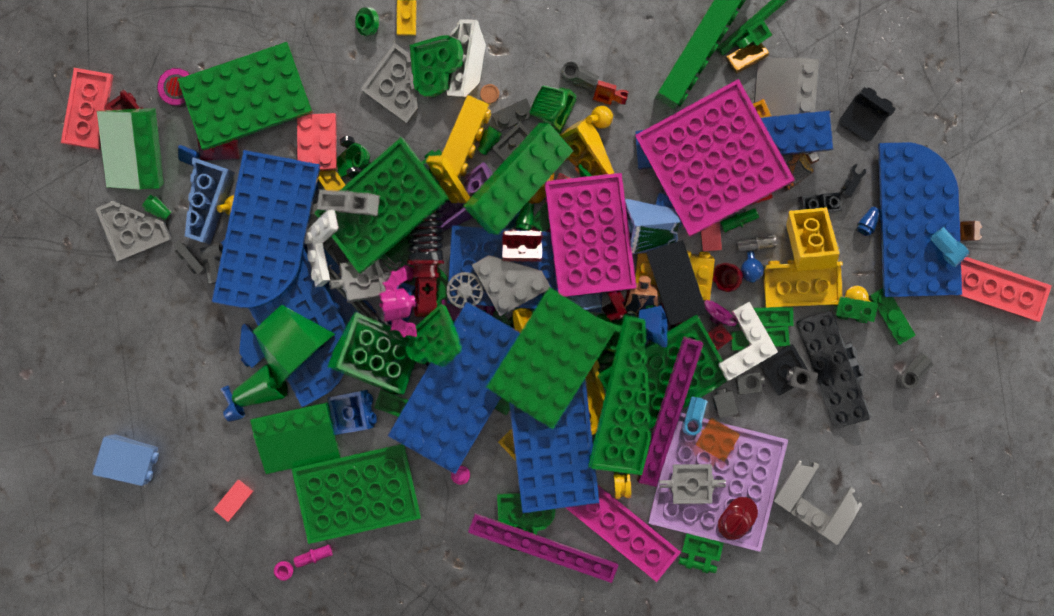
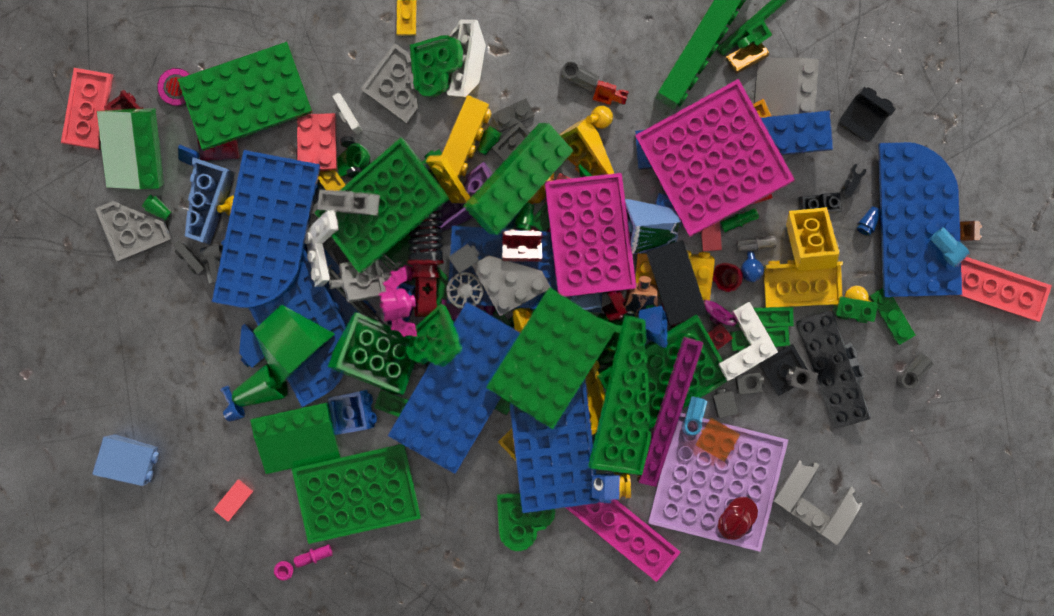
(346, 114): none -> white plate
(367, 21): green plate -> none
(461, 476): dark pink plate -> none
(464, 257): none -> dark grey brick
(489, 93): nougat piece -> none
(542, 548): magenta plate -> none
(553, 106): green piece -> none
(605, 487): none -> blue brick
(692, 483): light grey plate -> none
(701, 547): green plate -> none
(799, 166): torso -> none

